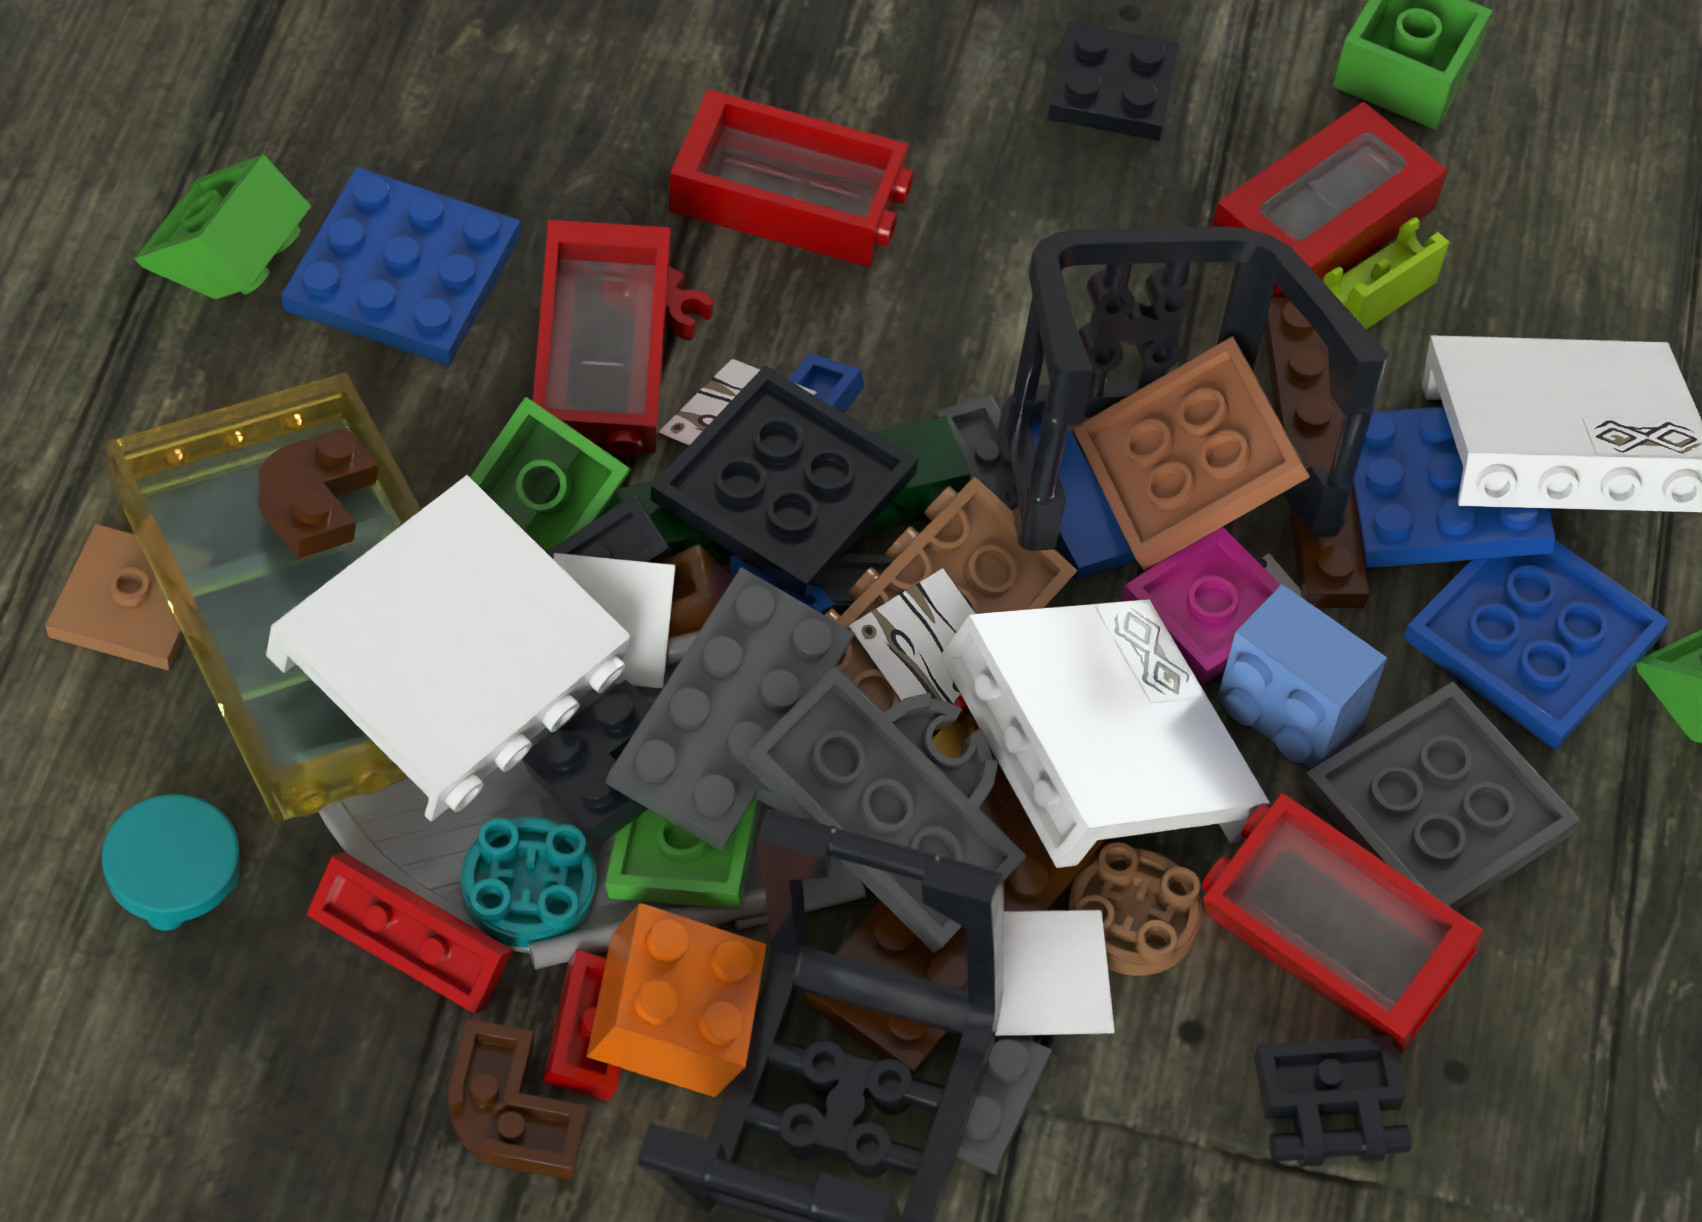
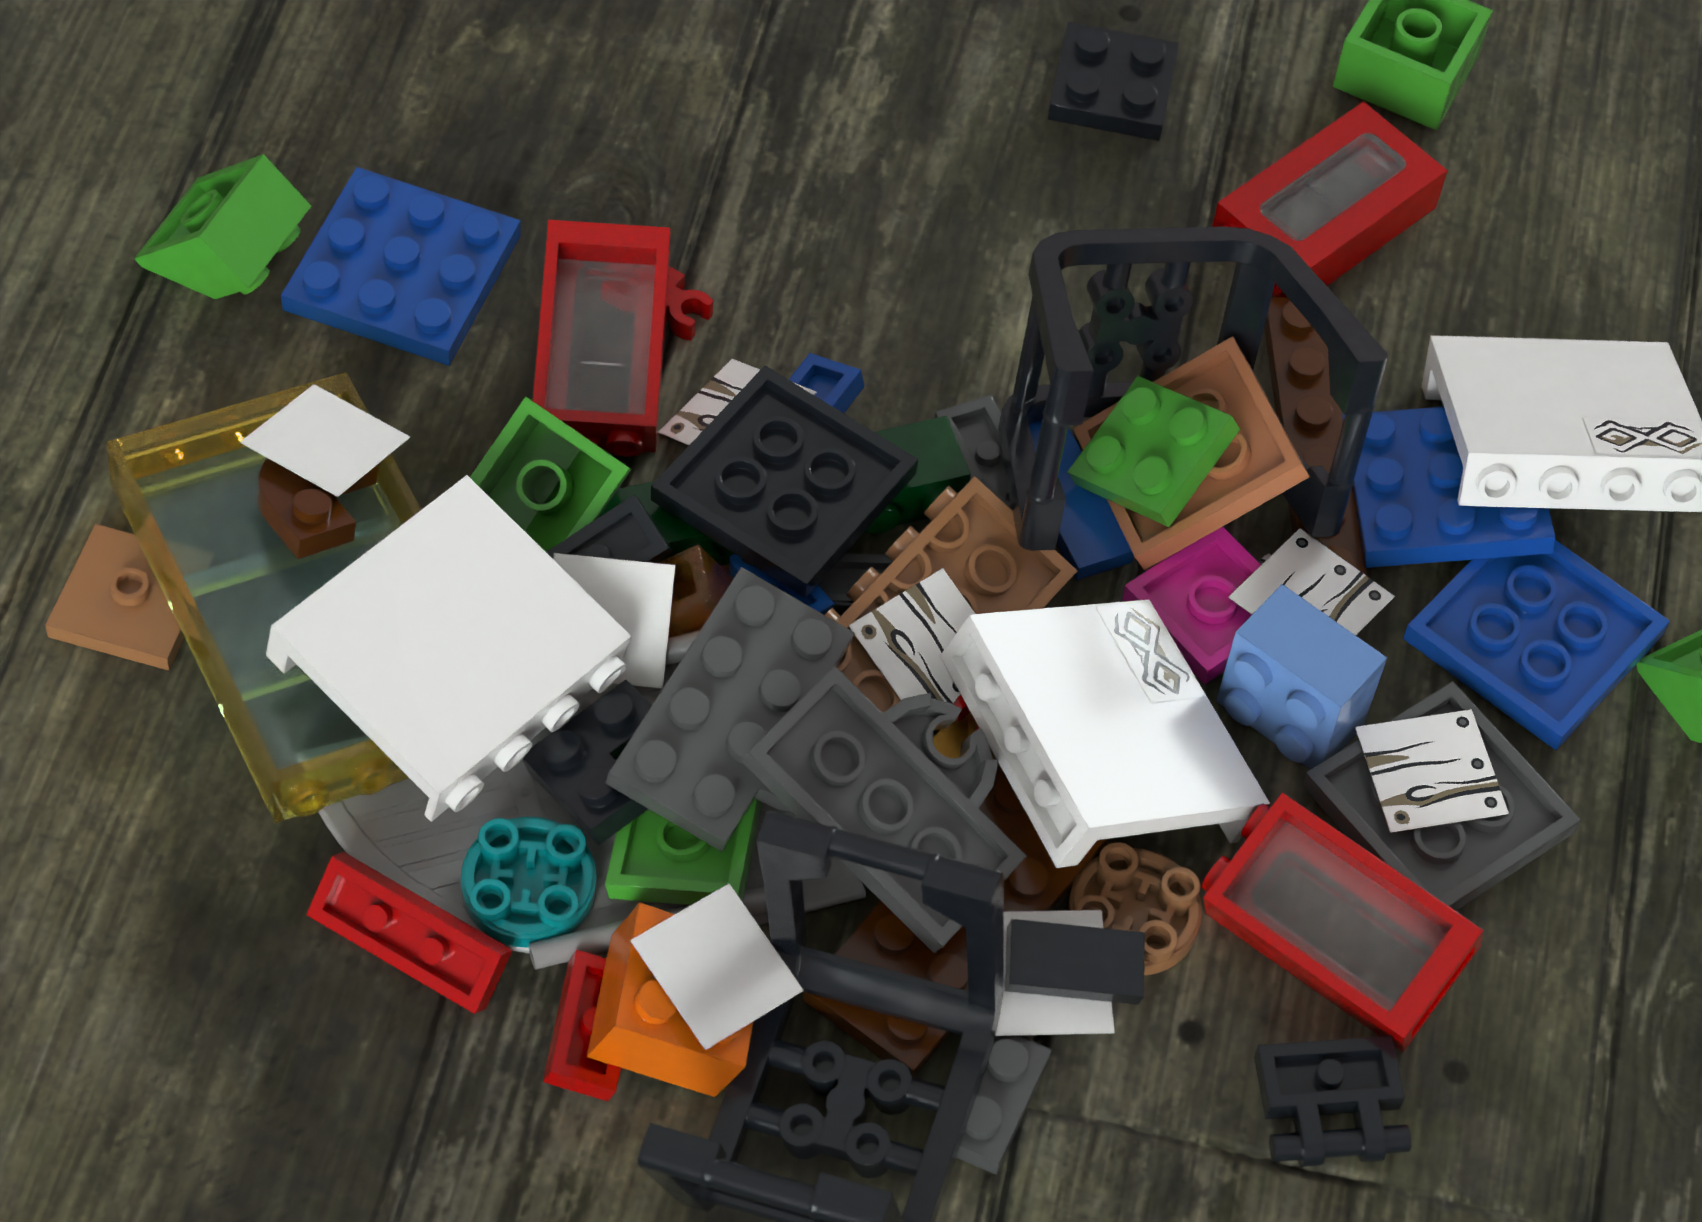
(171, 859): teal tile -> none
(325, 440): none -> white sticker
(500, 1120): reddish brown plate -> none
(717, 966): none -> white sticker
(790, 178): red piece -> none
(1075, 961): none -> black tile
(1153, 451): none -> bright green plate
(1318, 578): none -> white sticker
(1390, 275): lime hinge -> none
(1431, 770): none -> white sticker

